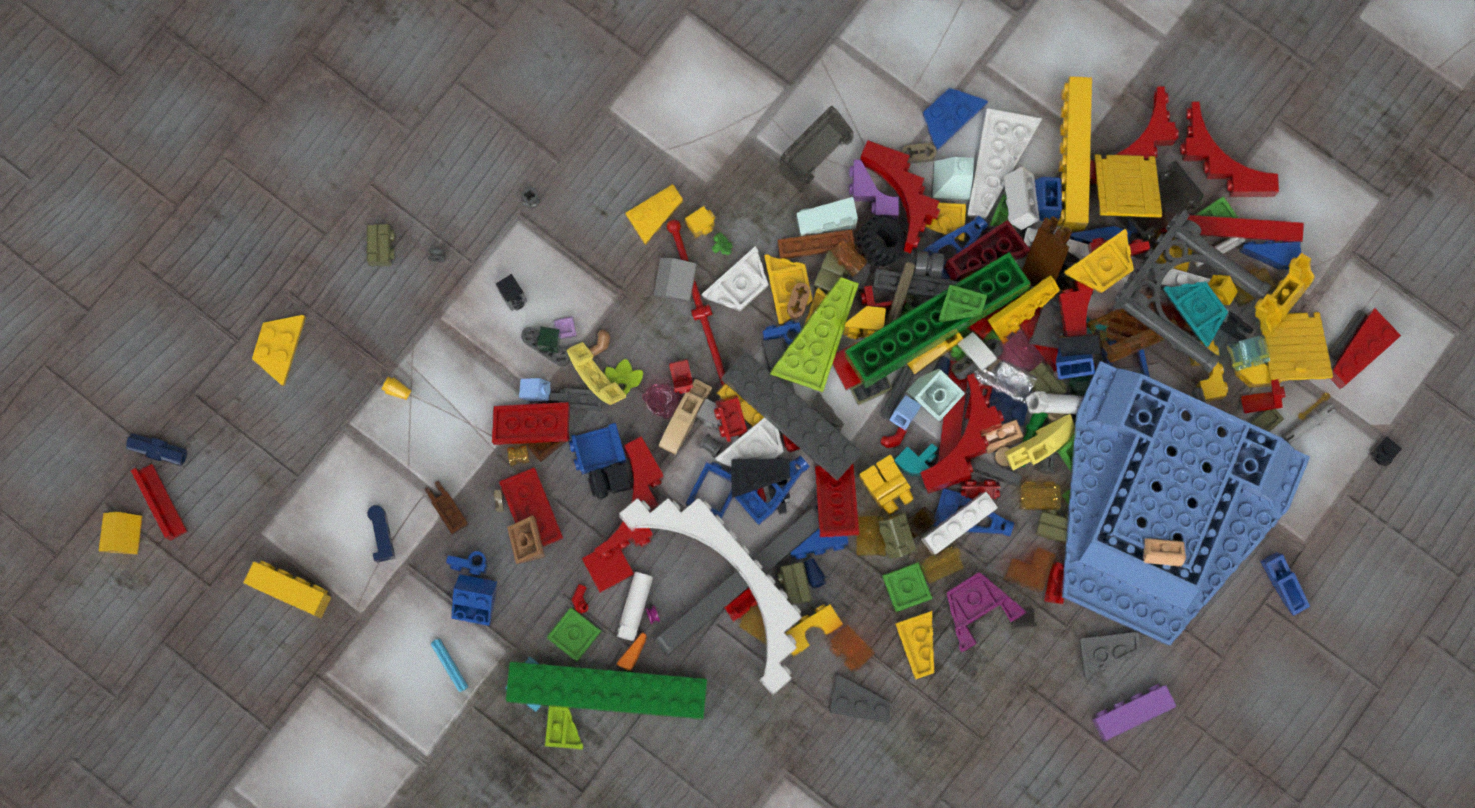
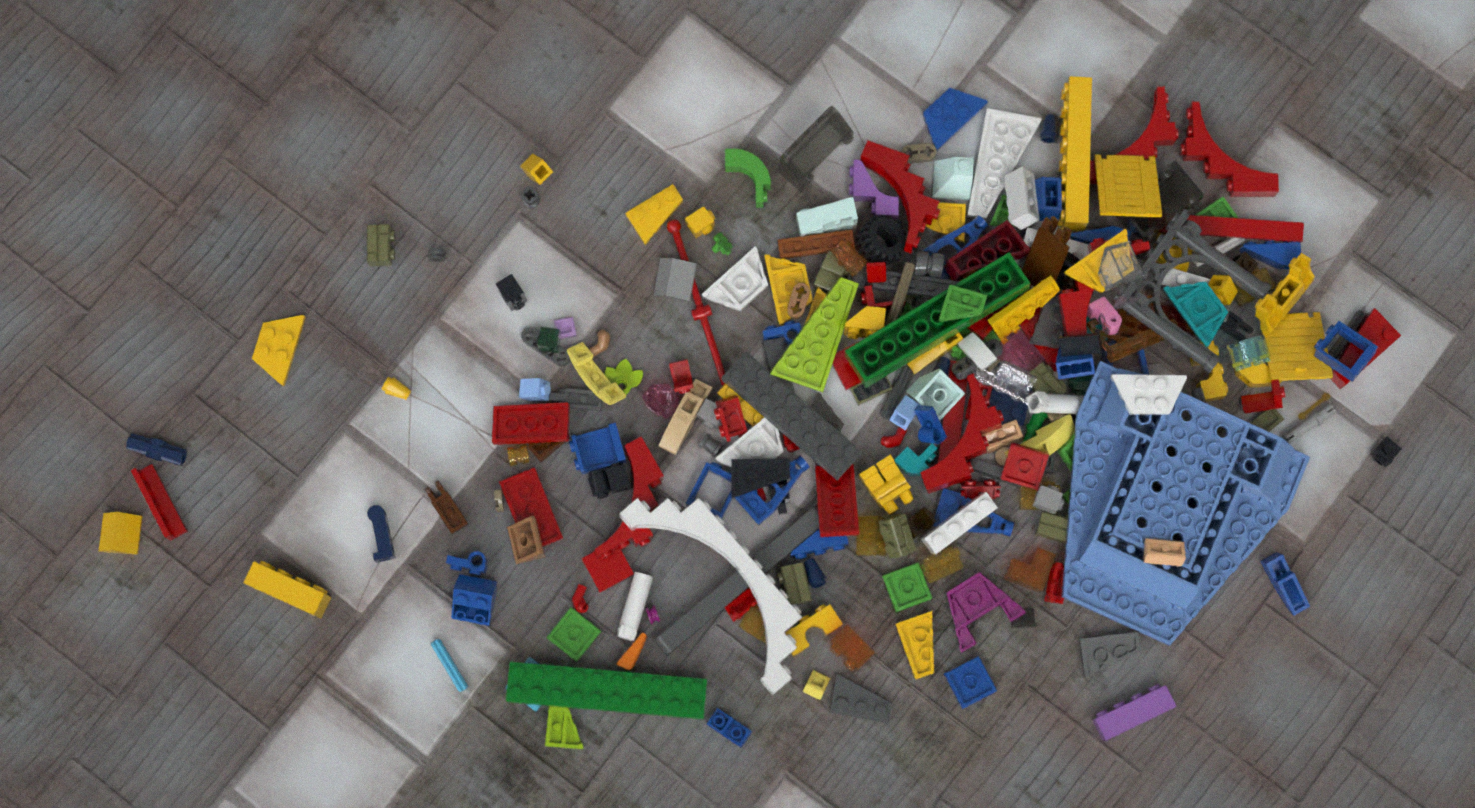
(536, 169): none -> yellow brick
(729, 728): none -> blue slope
(745, 162): none -> bright green arch
(816, 684): none -> light yellow slope
(876, 272): none -> red slope
(931, 428): none -> blue plate
(970, 682): none -> blue tile
(1024, 466): none -> red tile
(1048, 499): none -> light grey brick
(1049, 130): none -> dark blue cone
(1105, 315): none -> bright pink leg
(1119, 266): none -> clear slope
(1149, 392): none -> white wing
(1245, 261): none -> dark brown bracket
(1355, 338): none -> blue window

